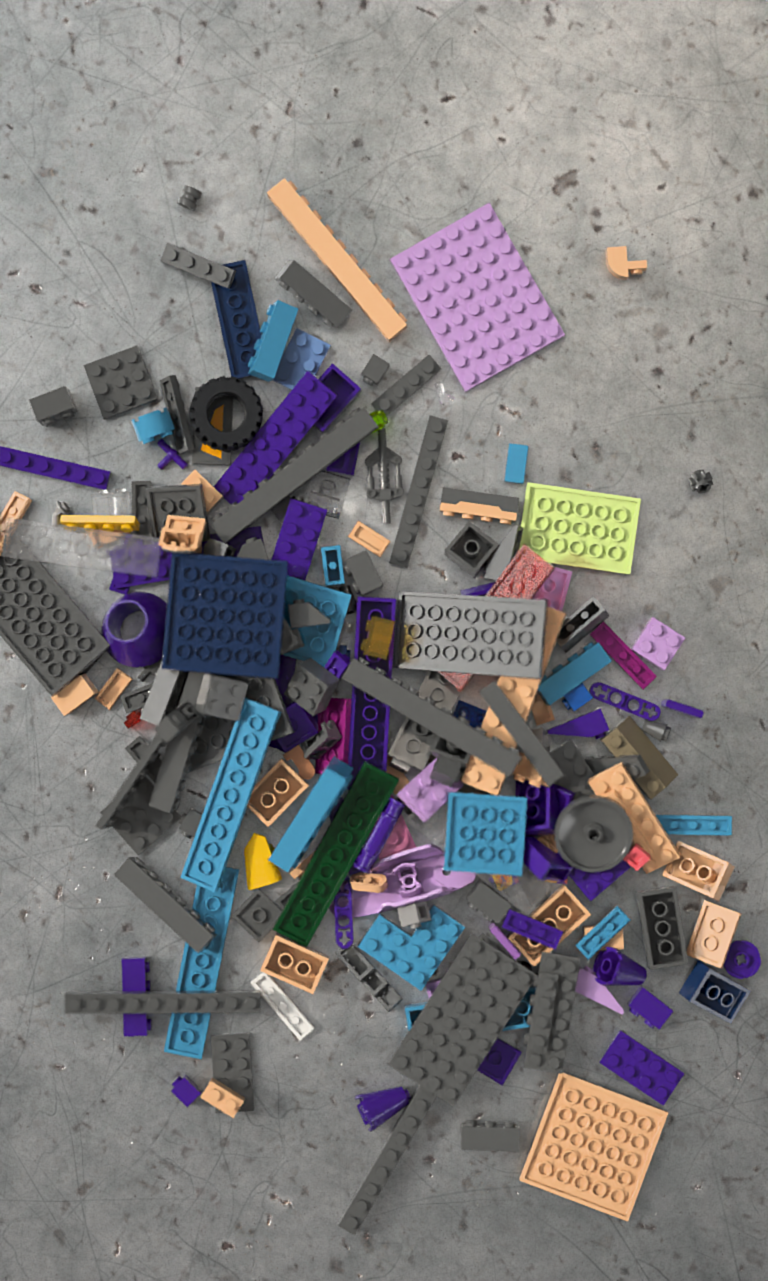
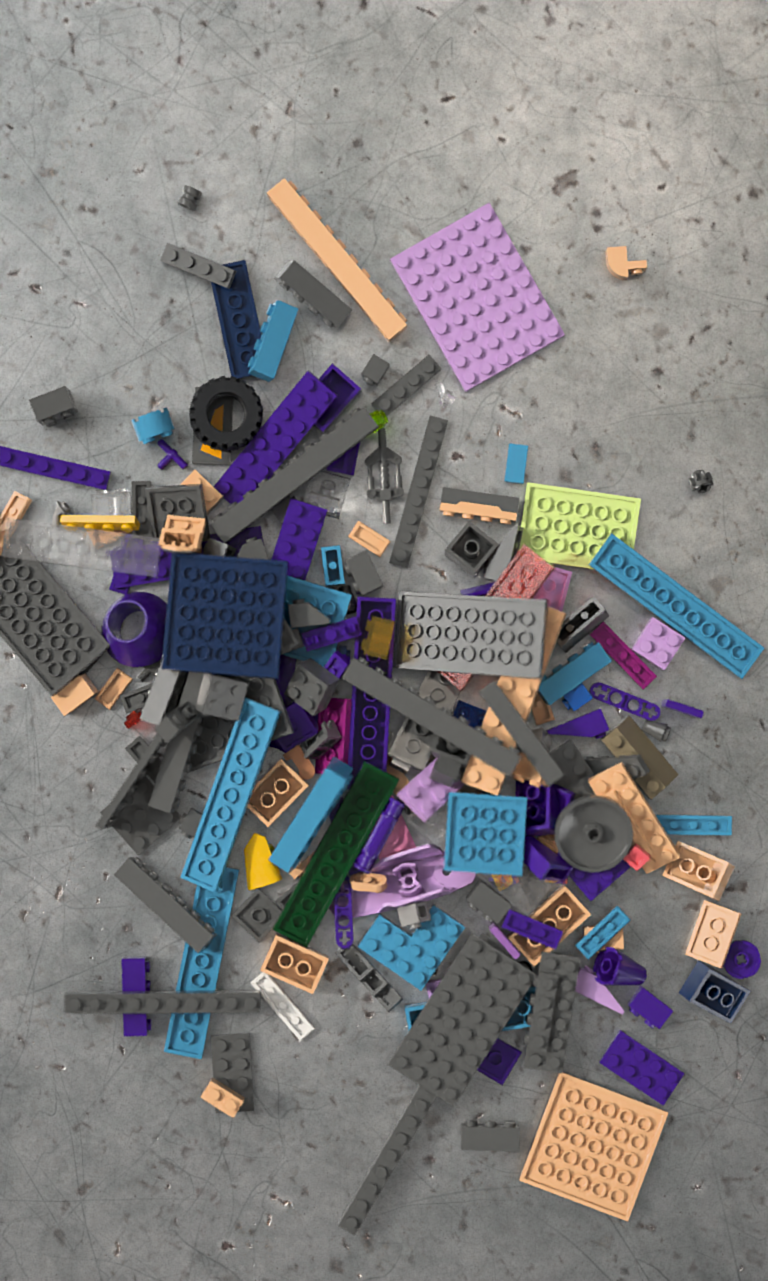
(120, 382): dark grey plate -> none
(175, 406): dark grey plate -> none
(185, 1090): dark purple brick -> none
(301, 355): medium blue plate -> none
(331, 633): none -> dark purple plate
(381, 1105): dark purple cone -> none
(661, 927): dark grey brick -> none
(676, 606): none -> dark azure plate

